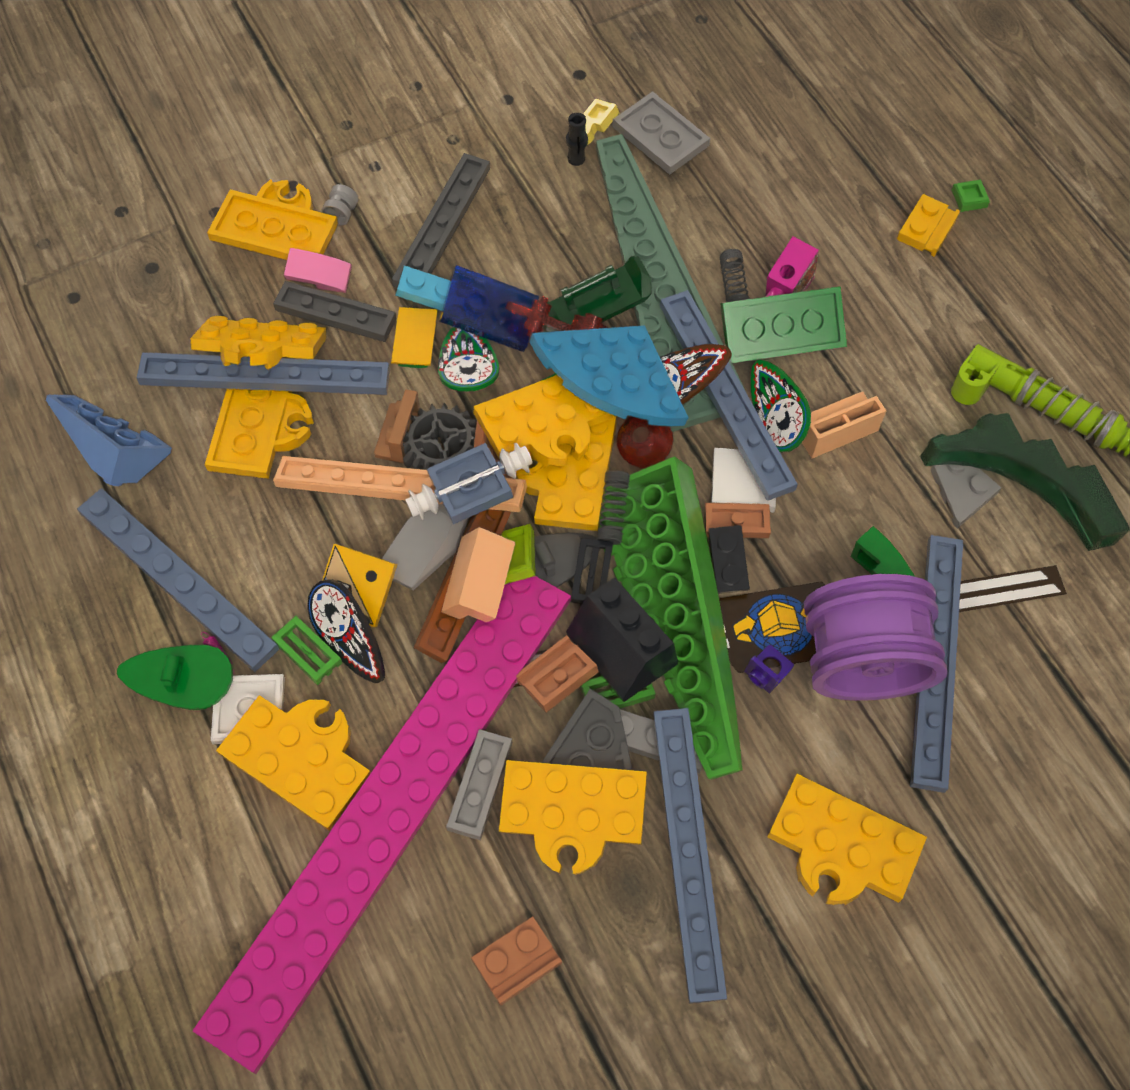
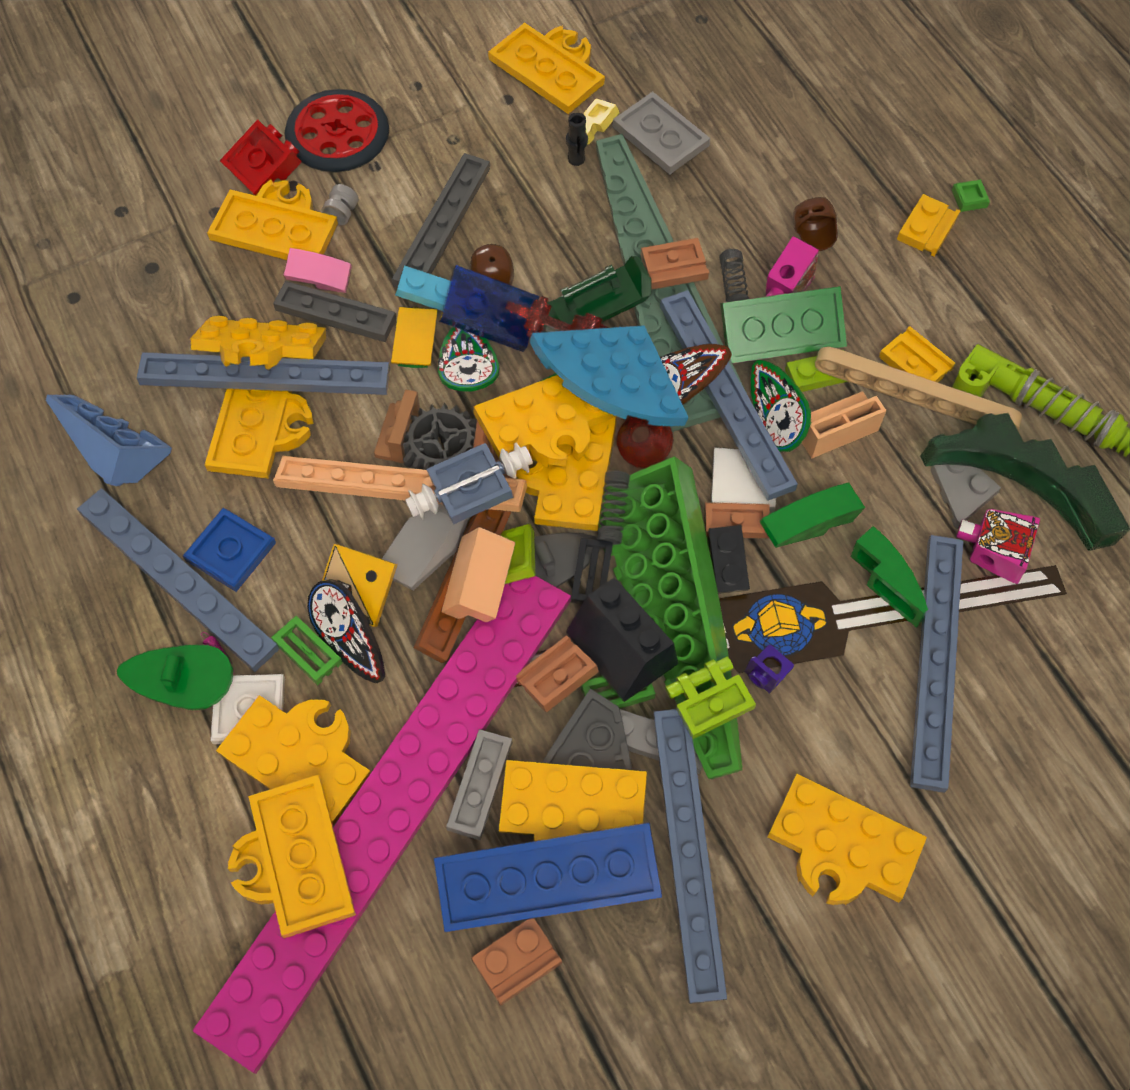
(229, 549): none -> blue tile
(261, 157): none -> red plate
(294, 858): none -> yellow plate
(345, 157): none -> wedge
(502, 267): none -> reddish brown helmet
(547, 877): none -> blue plate
(549, 64): none -> yellow plate
(675, 263): none -> nougat plate
(714, 706): none -> lime plate
(807, 376): none -> lime plate
(813, 515): none -> green slope
(816, 222): none -> reddish brown helmet
(874, 637): medium lavender wheel -> none
(909, 387): none -> tan beam
(916, 356): none -> yellow plate
(1001, 542): none -> torso

